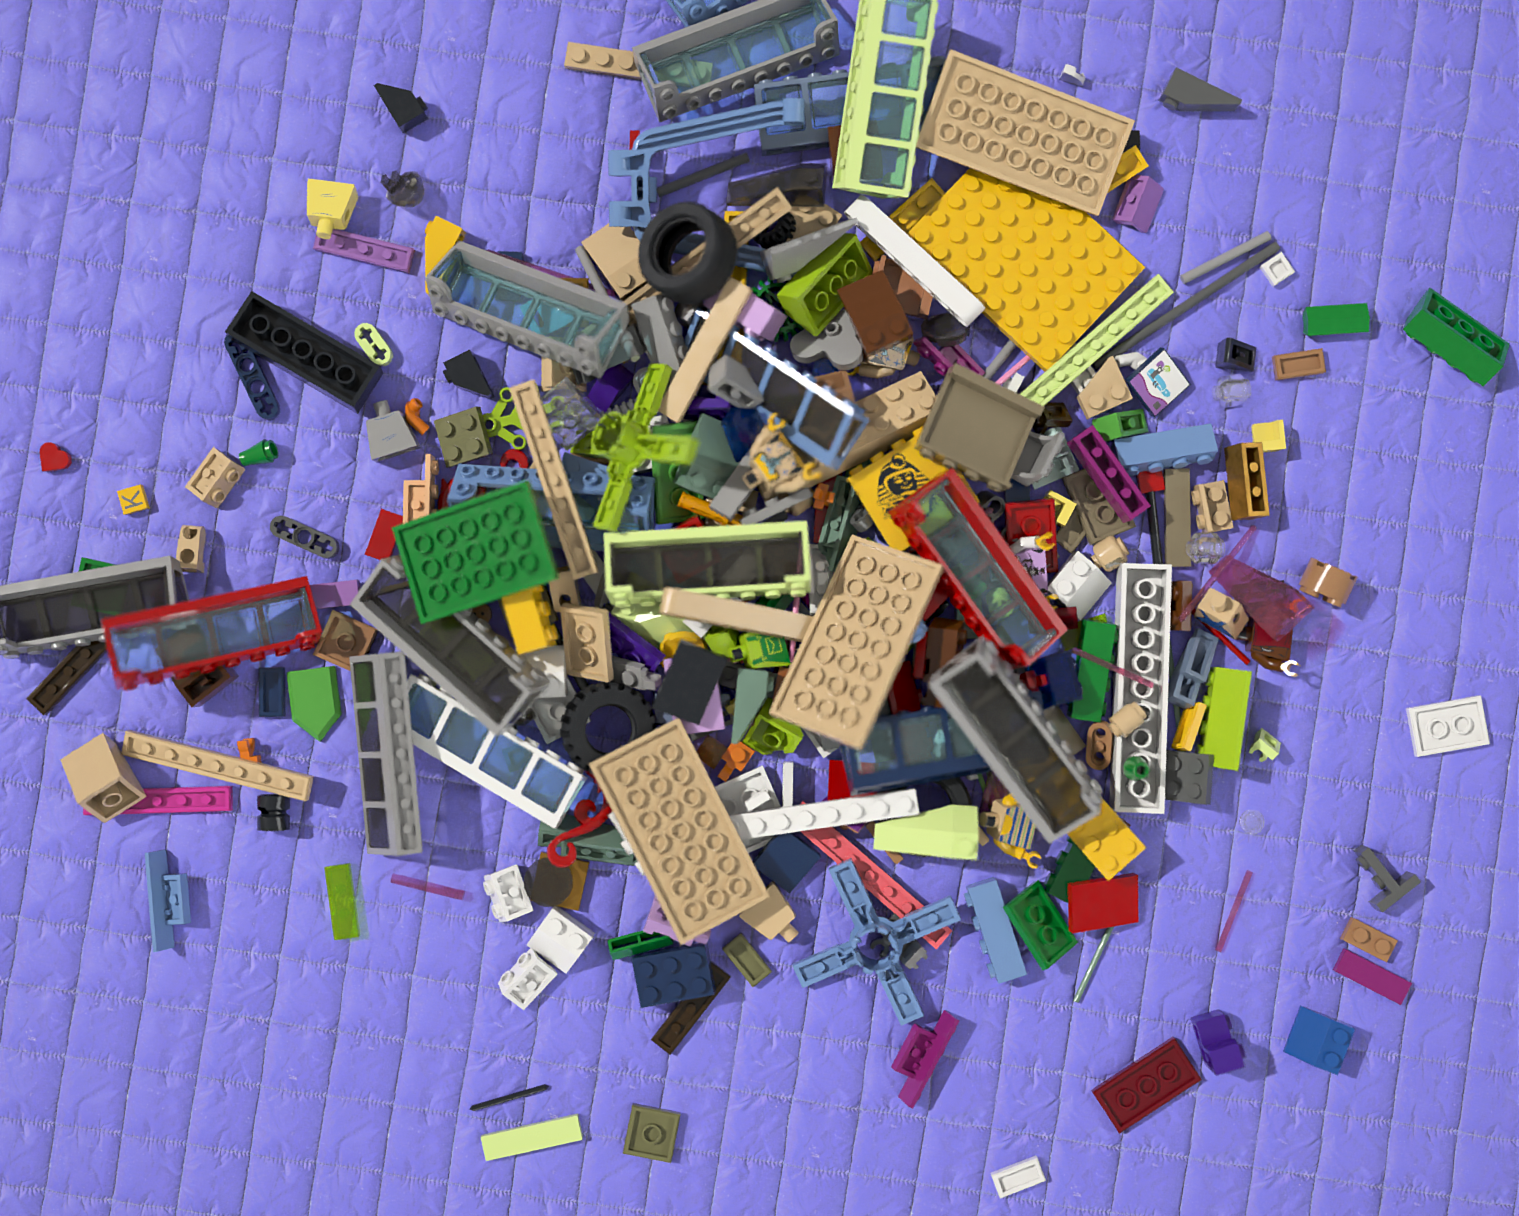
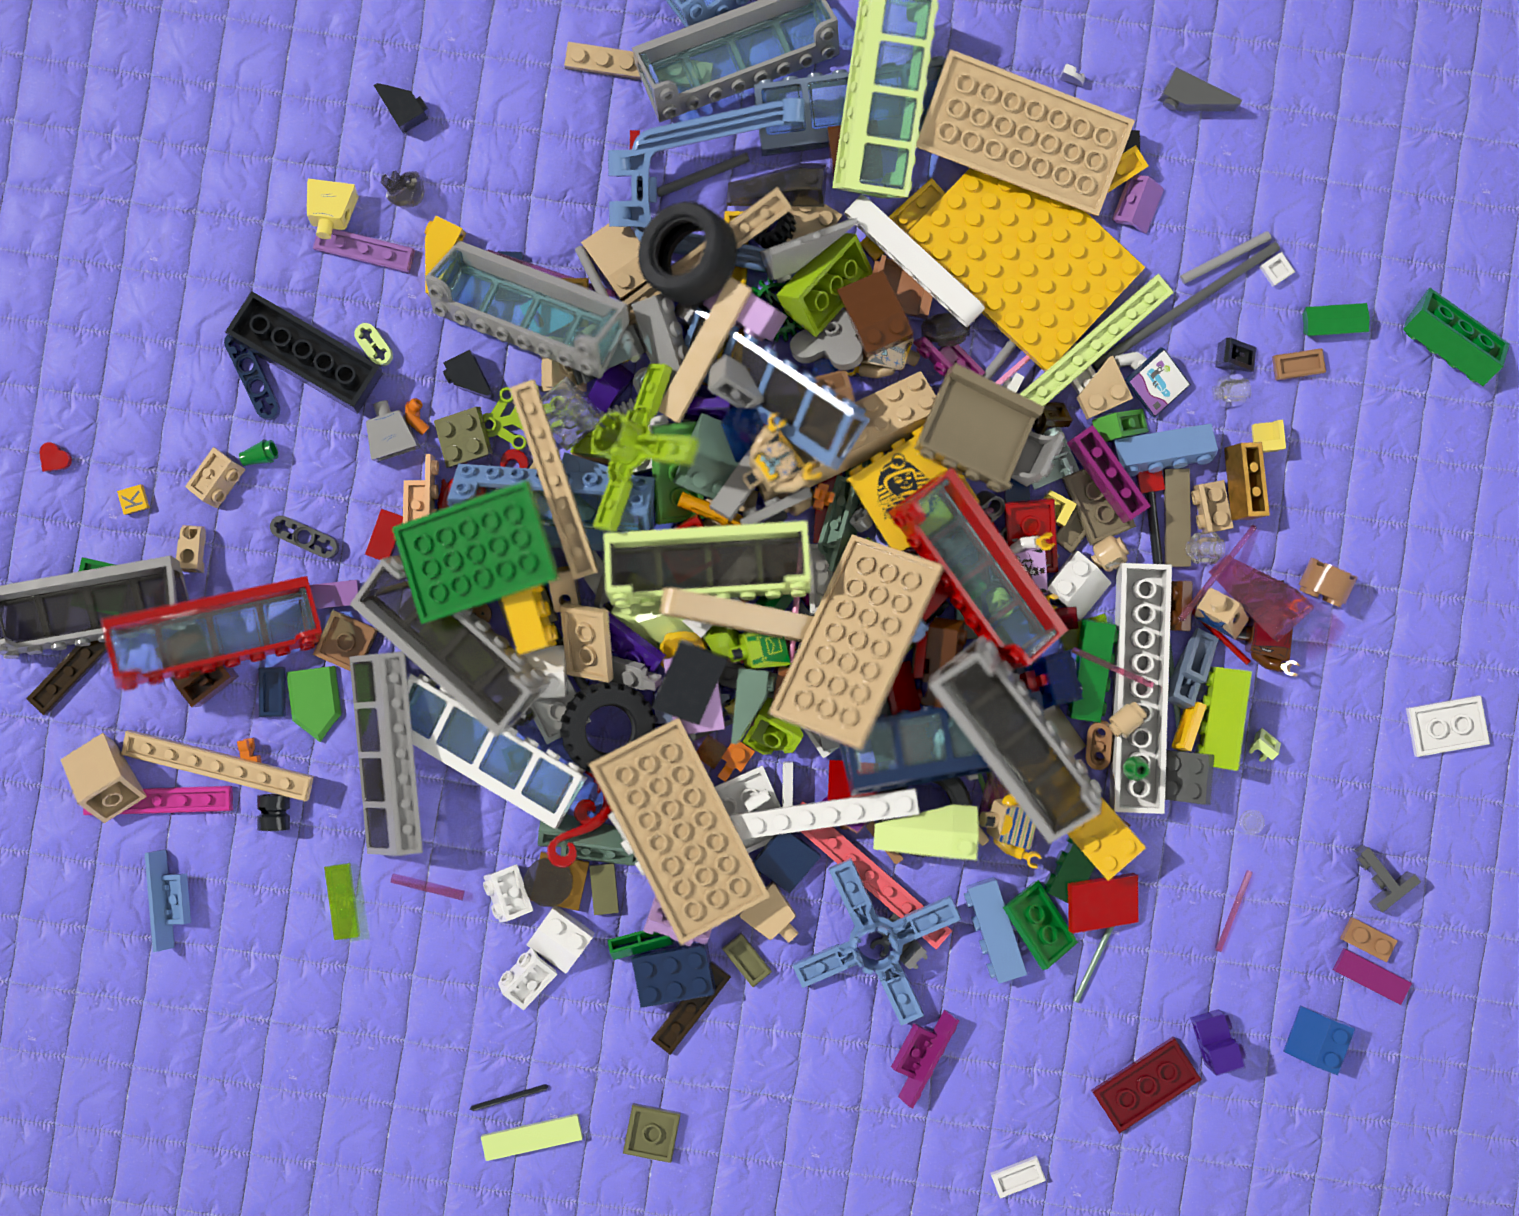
(604, 888): none -> olive tile

